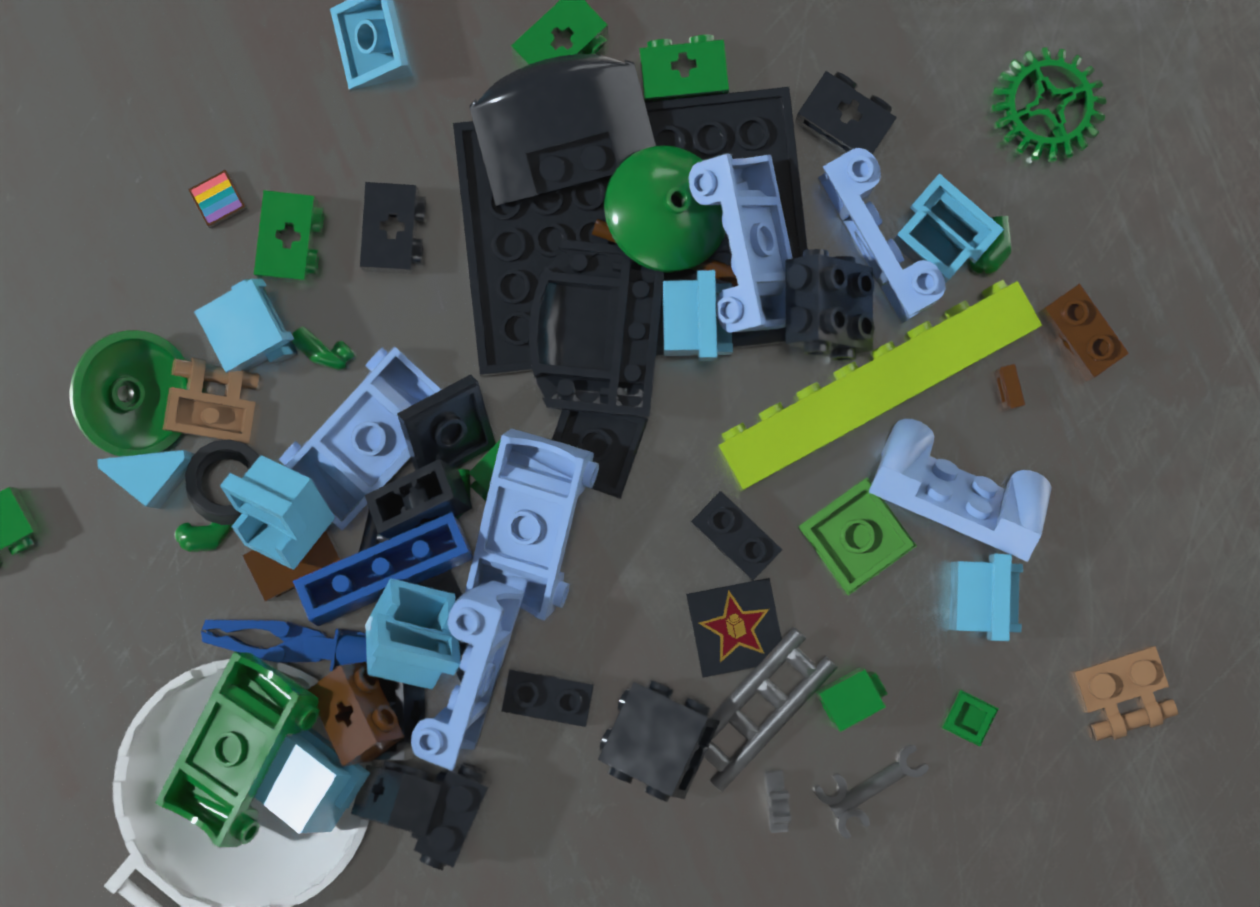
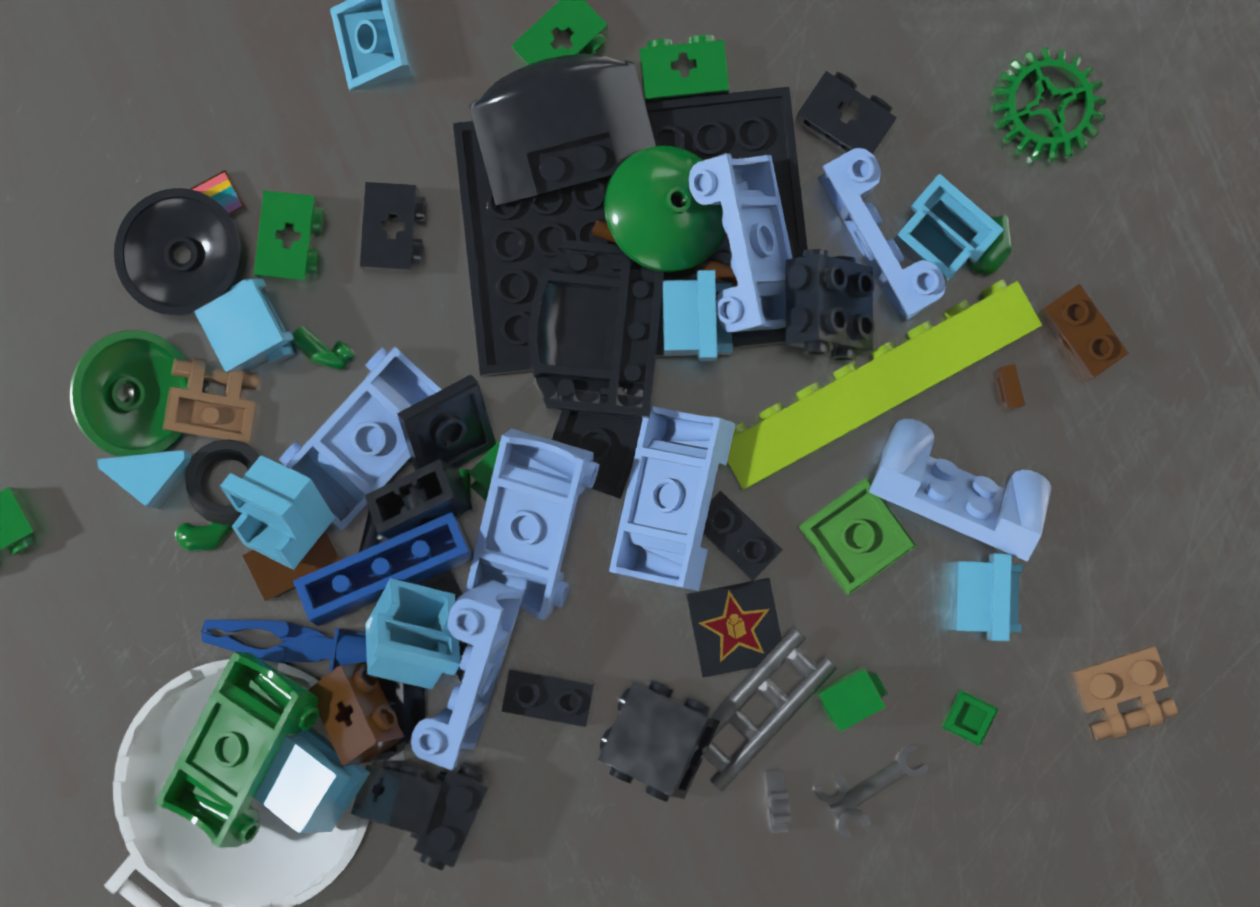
(156, 234): none -> black dish
(670, 497): none -> light blue piece

